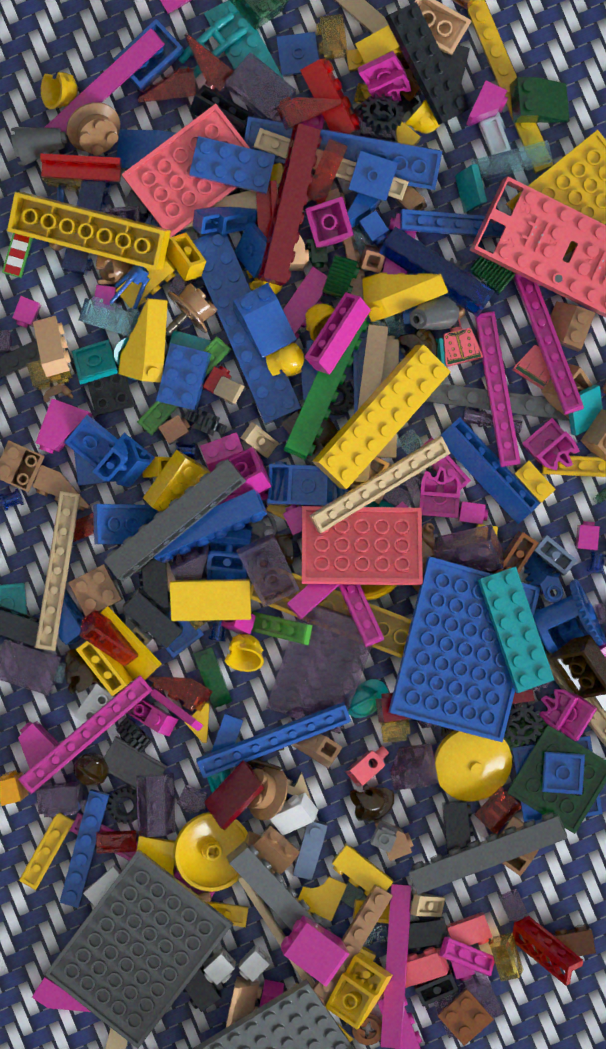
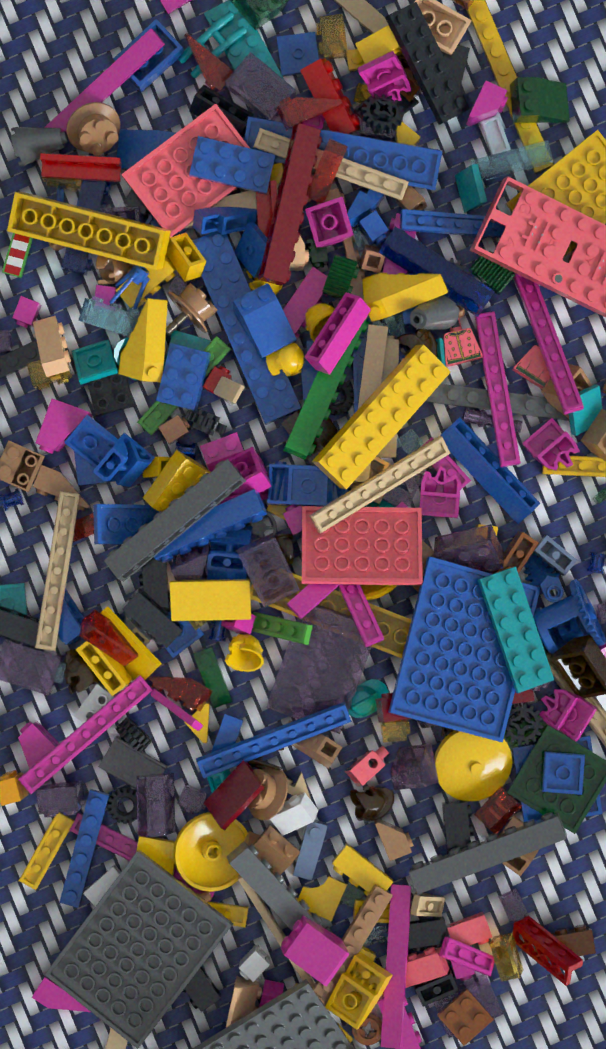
(56, 390): medium nougat piece -> none
(58, 91): yellow helmet -> none
(91, 769): dark brown helmet -> none
(96, 590): medium nougat brick -> none
(116, 841): clear red plate -> none
(153, 717): dark pink slope -> none
(175, 85): clear red slope -> none
(219, 967): white brick -> none
(259, 439): tan slope -> none
(373, 176): blue plate -> none
(384, 836): flat silver window -> none
(423, 119): yellow helmet -> none
(428, 534): medium nougat arm -> none
(472, 513): dark pink brick -> none
(534, 481): yellow brick -> none
(571, 324): medium nougat slope -> none
(587, 536): dark pink brick -> none

